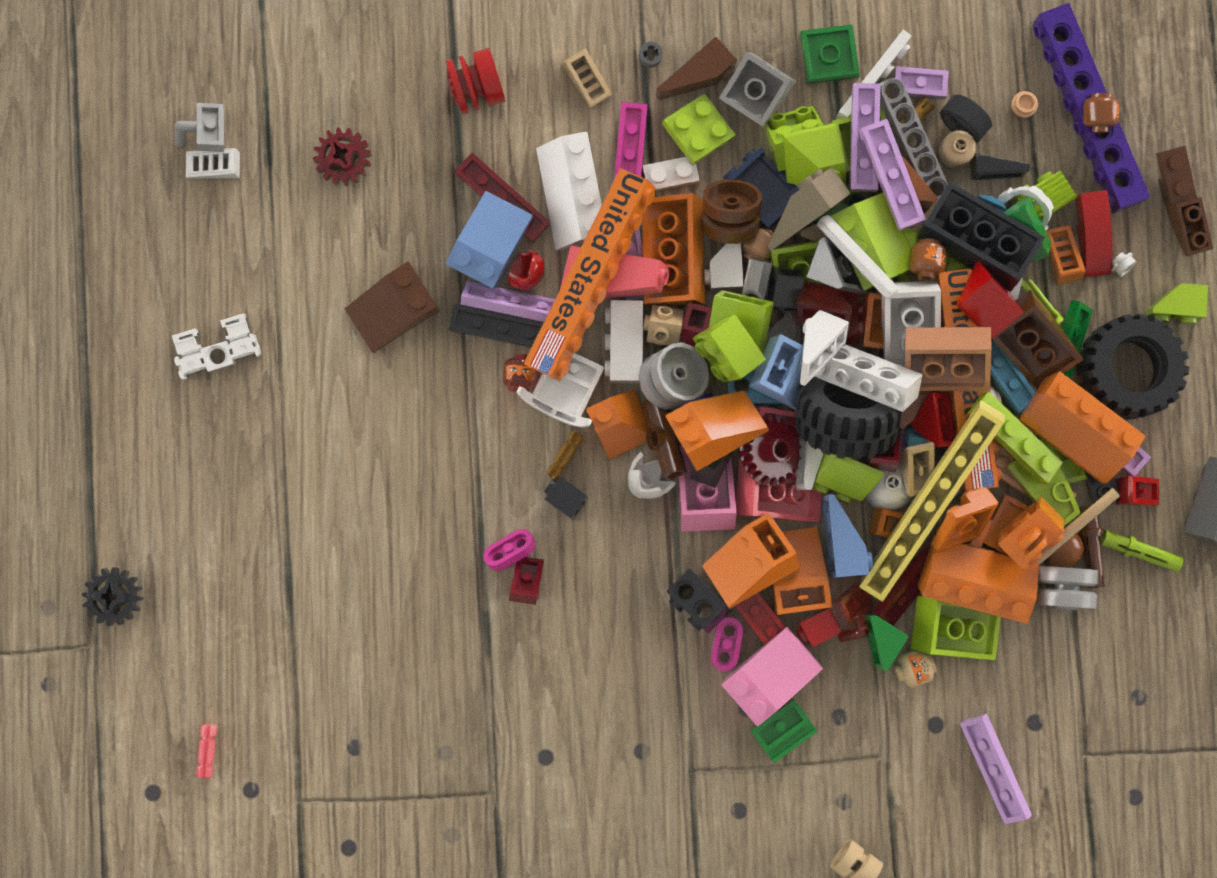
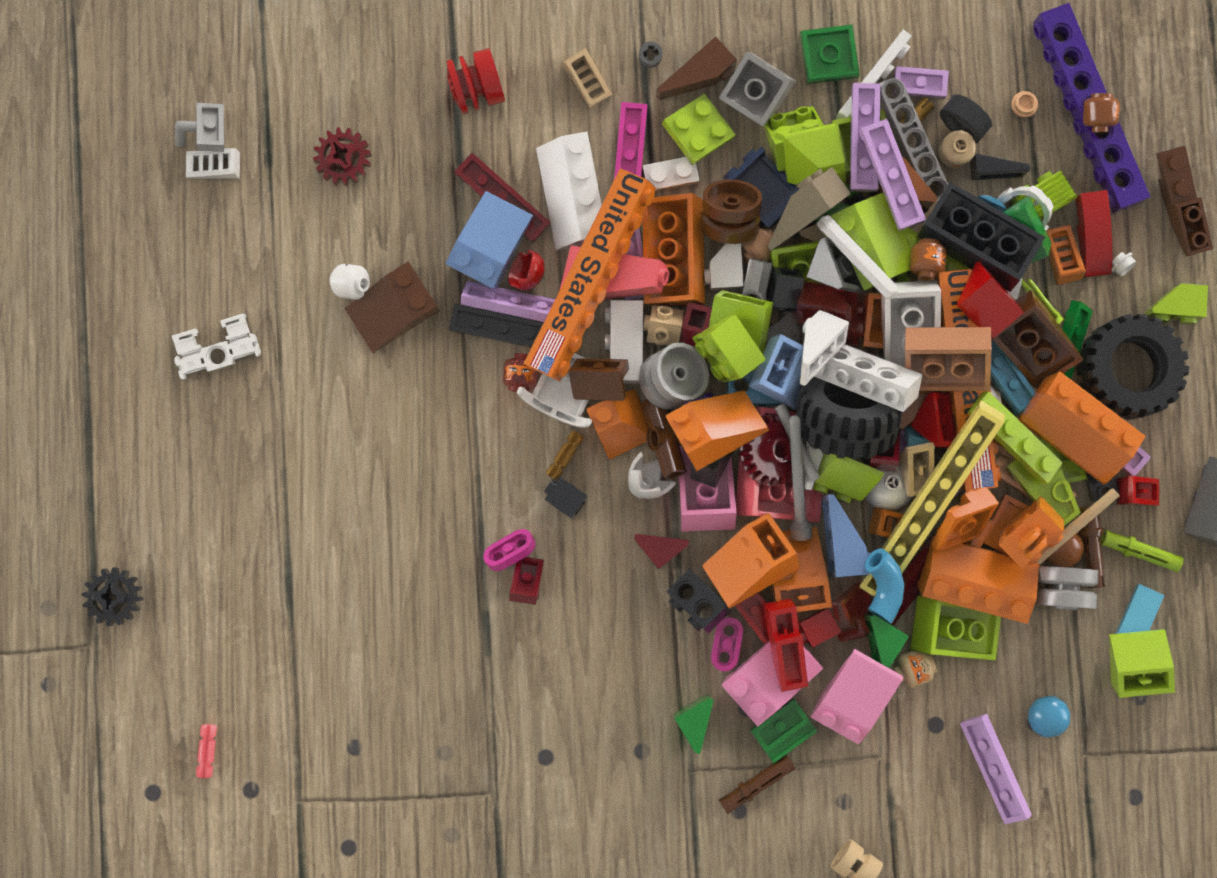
(349, 281): none -> white head
(598, 379): none -> reddish brown panel
(660, 549): none -> dark red slope
(694, 721): none -> green slope
(755, 785): none -> reddish brown pin
(786, 644): none -> red slope
(800, 527): none -> light grey piece
(808, 465): none -> light grey bar
(856, 696): none -> bright pink slope
(889, 585): none -> dark azure cylinder
(1049, 716): none -> dark azure hair
(1140, 610): none -> medium azure tile
(1141, 663): none -> lime slope

